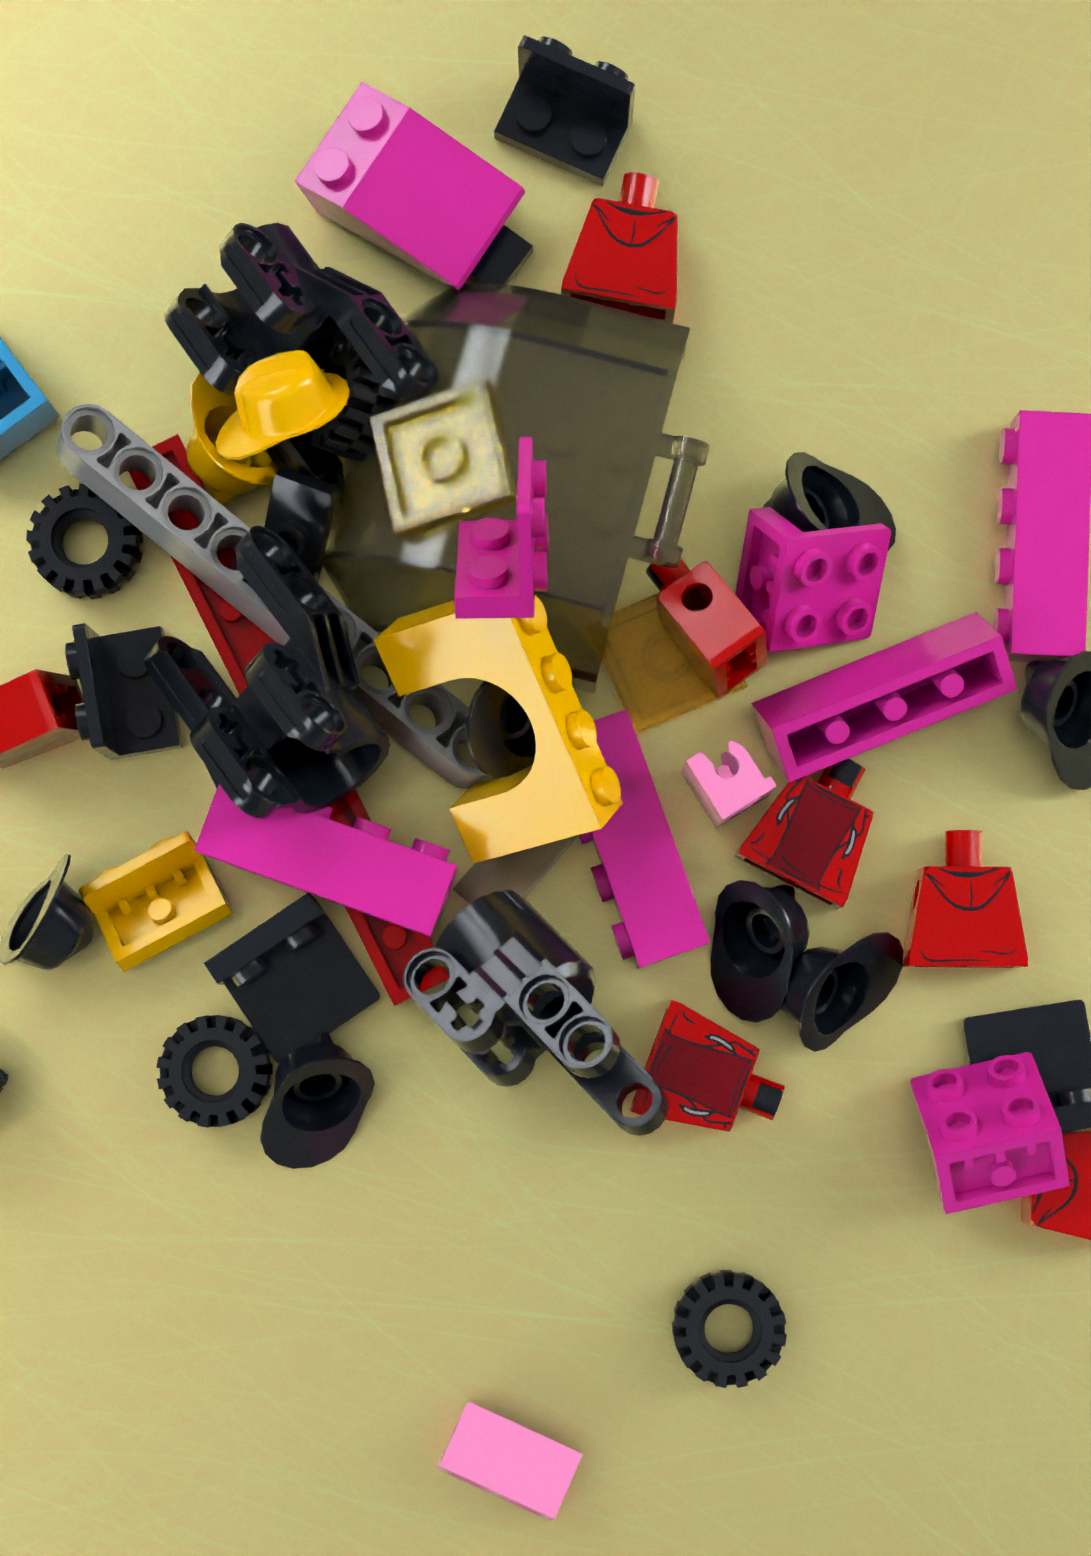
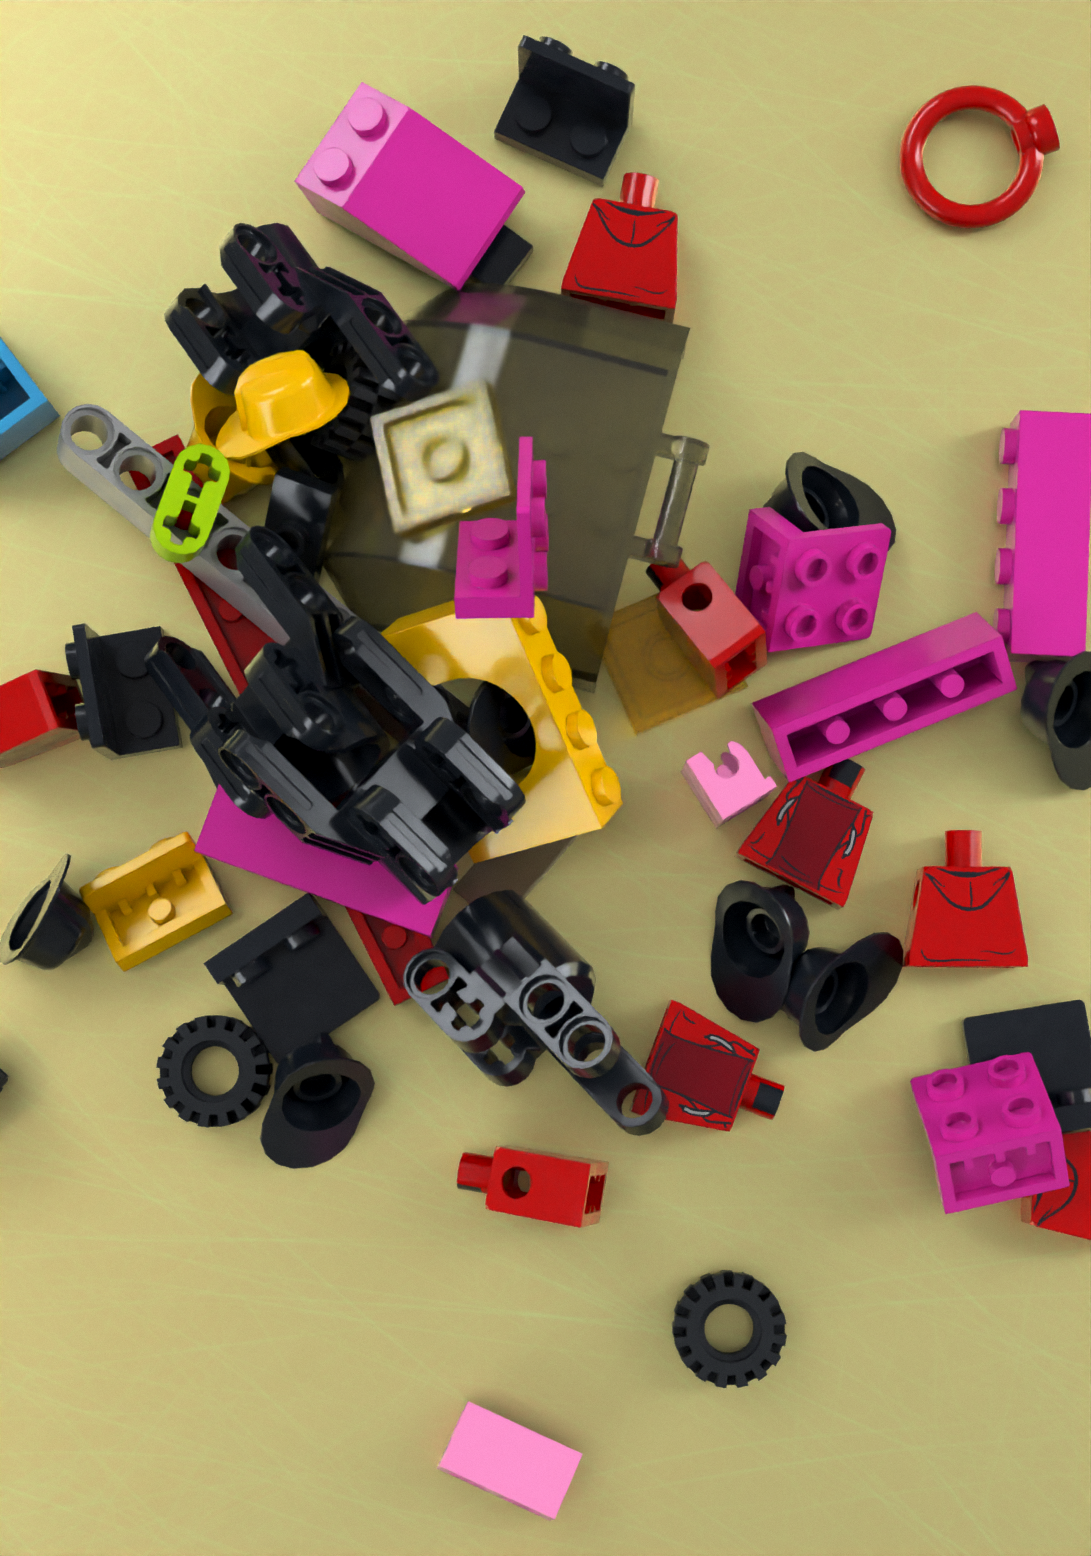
(75, 578): black tyre -> none
(176, 498): none -> lime beam
(416, 804): none -> black piece
(561, 1189): none -> red torso
(641, 859): dark pink brick -> none
(1032, 136): none -> red piece

